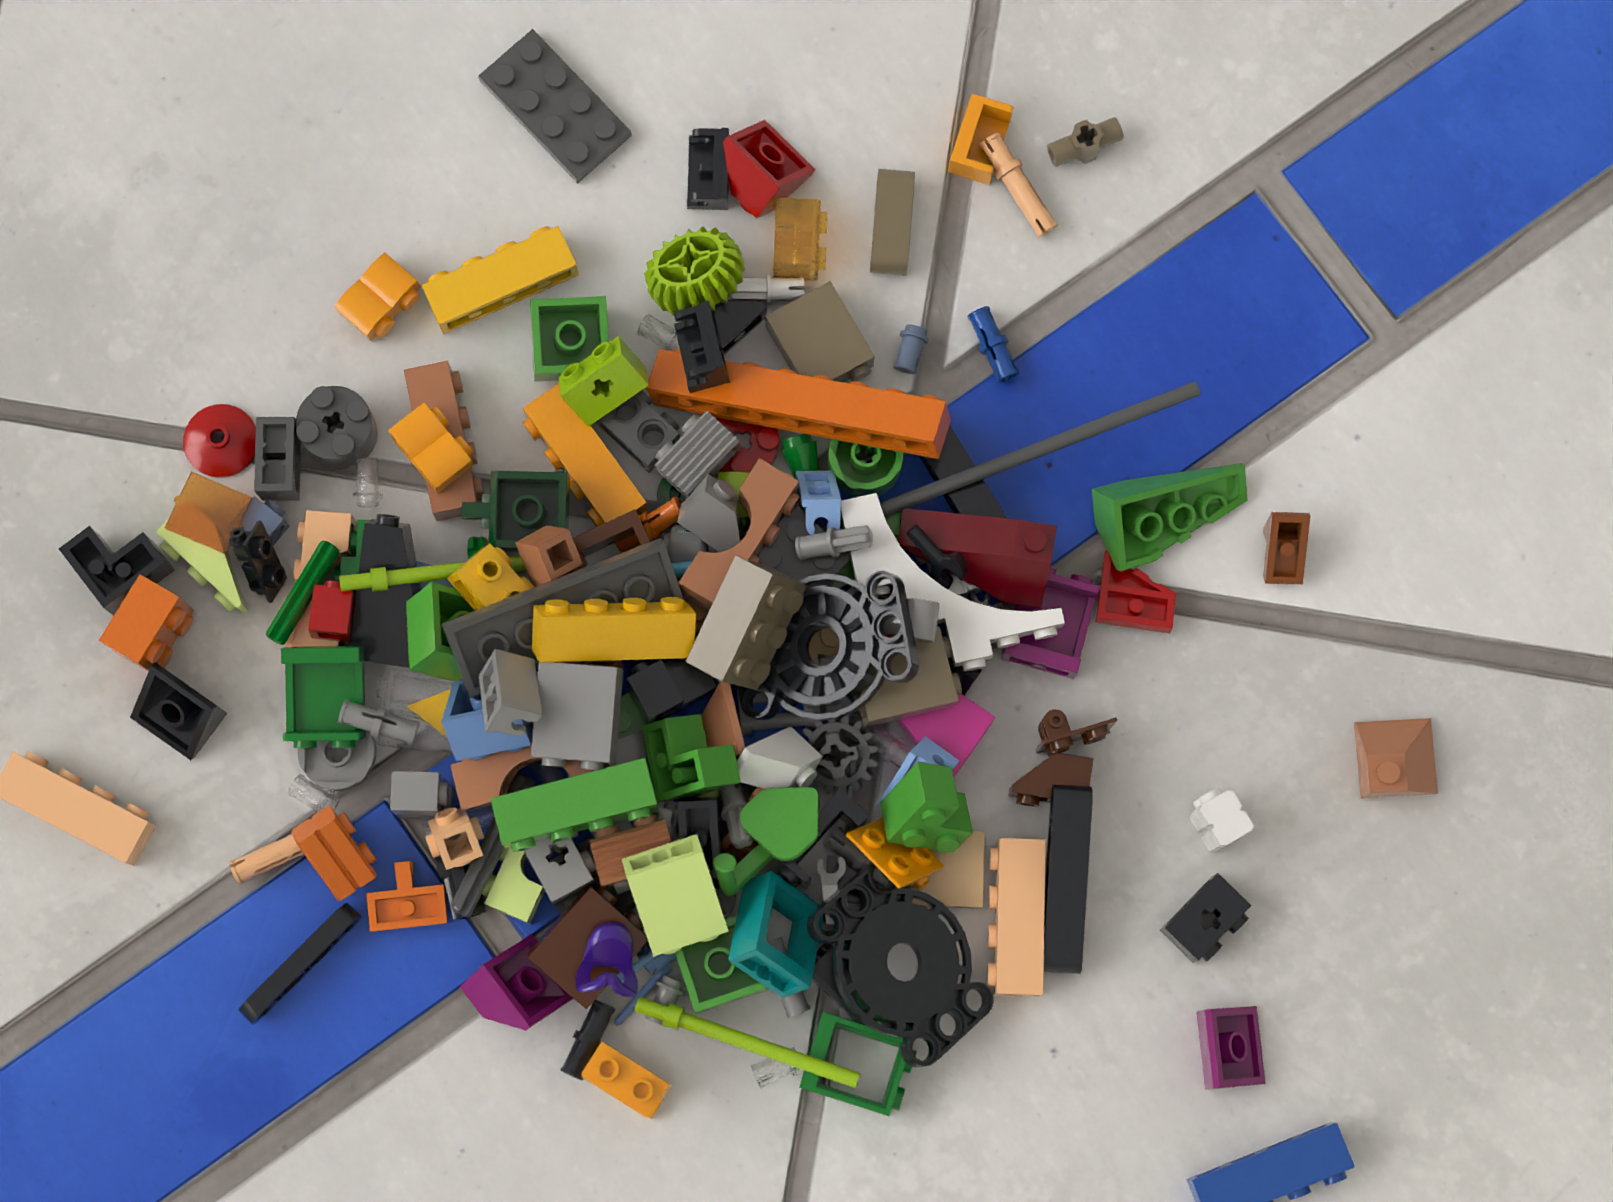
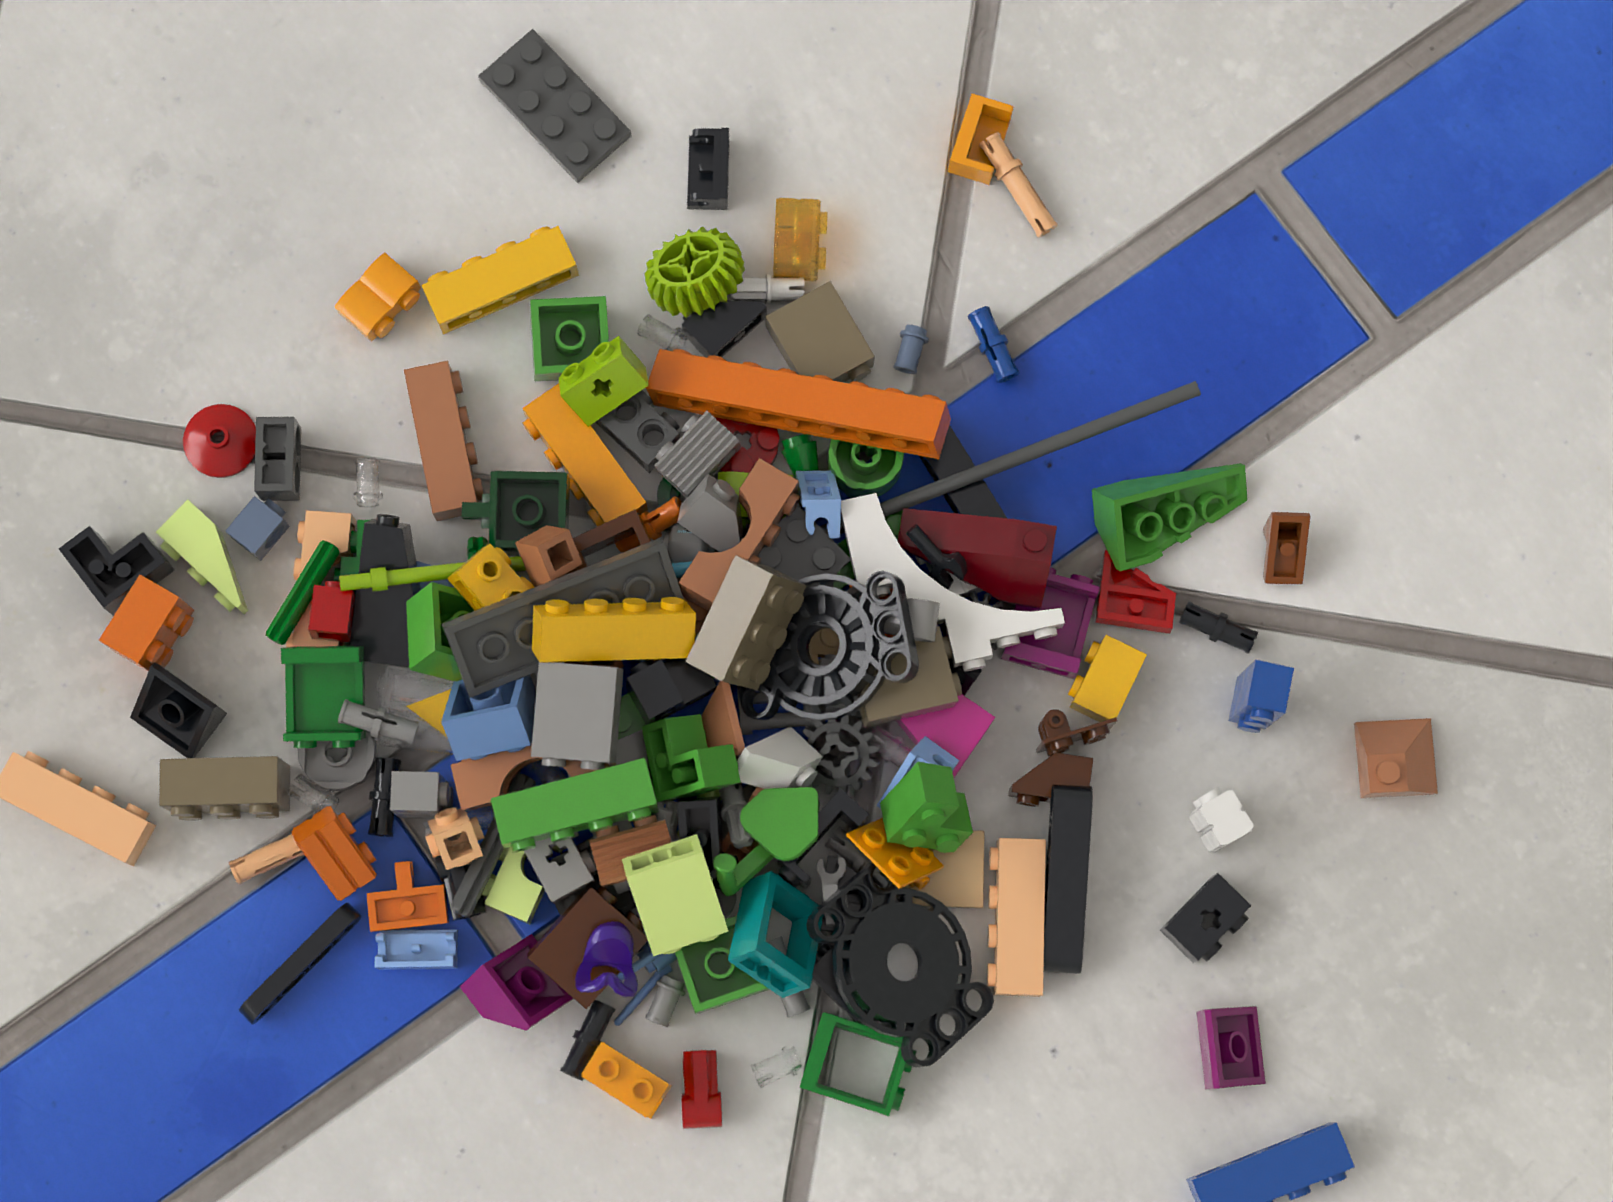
(208, 512): clear orange piece -> none
(224, 787): none -> dark tan brick
(264, 570): black hinge -> none
(326, 408): dark grey brick -> none
(381, 817): none -> black pin
(417, 949): none -> light blue hinge
(431, 447): light orange brick -> none
(509, 692): light grey hinge -> none
(675, 1017): lime bar -> none
(701, 347): black hinge -> none
(701, 1097): none -> red piece
(763, 168): red slope -> none
(834, 542): light grey axle -> none
(892, 222): dark tan beam -> none
(1099, 134): dark tan axle -> none
(1107, 680): none -> yellow brick
(1218, 627): none -> black pin
(1260, 695): none -> blue brick

